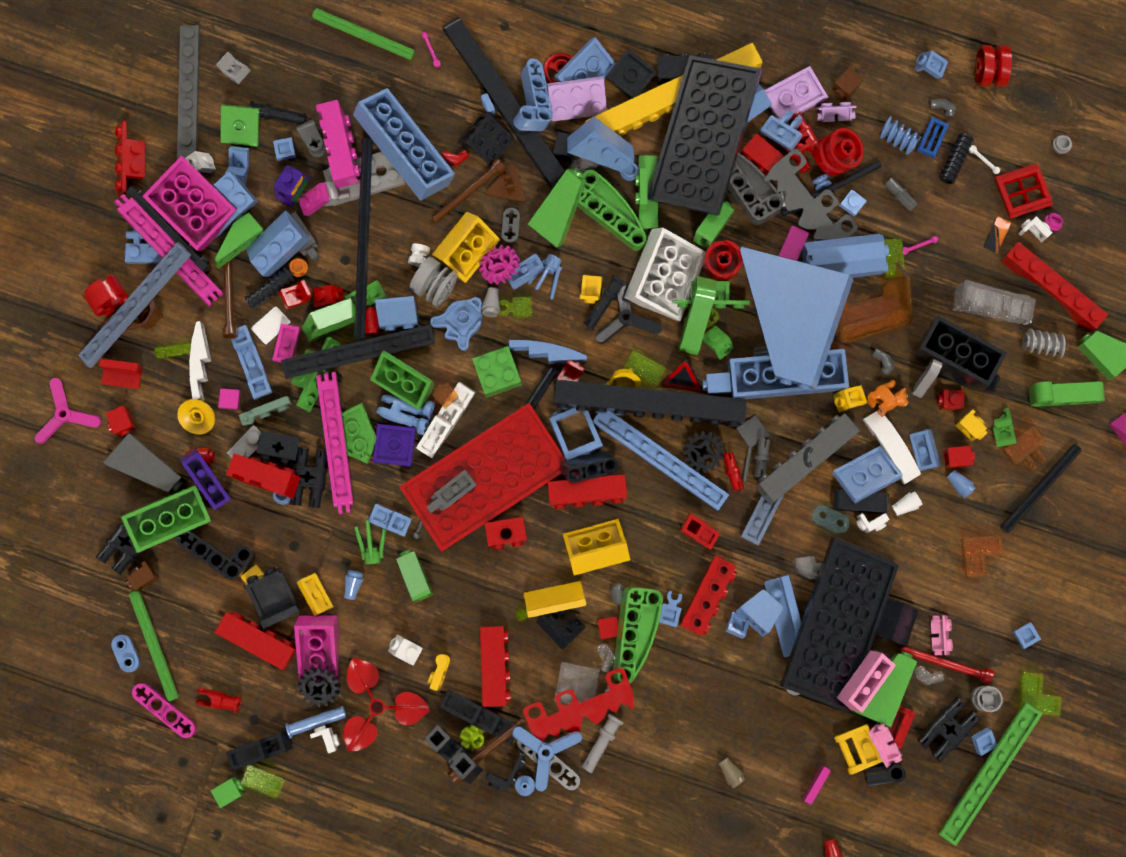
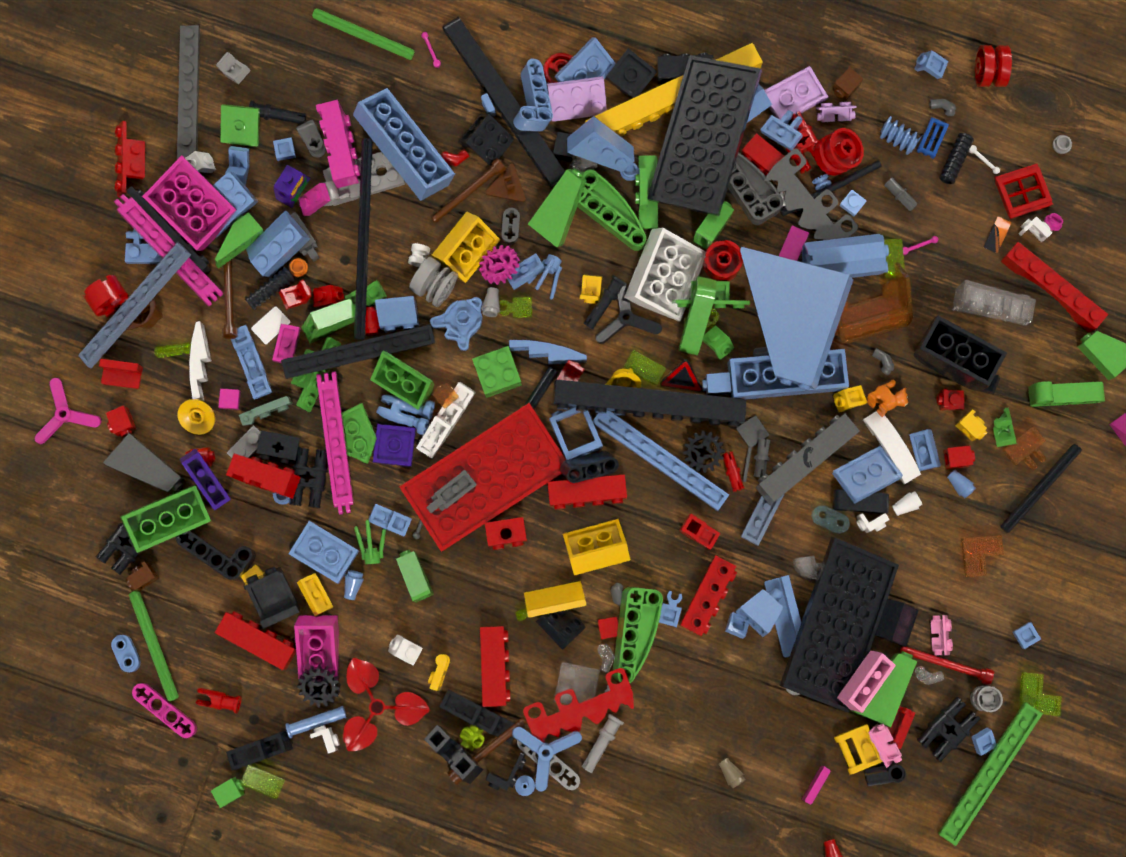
(323, 552): none -> medium blue plate
(927, 378): light grey beam -> none
(1044, 341): light grey piece -> none

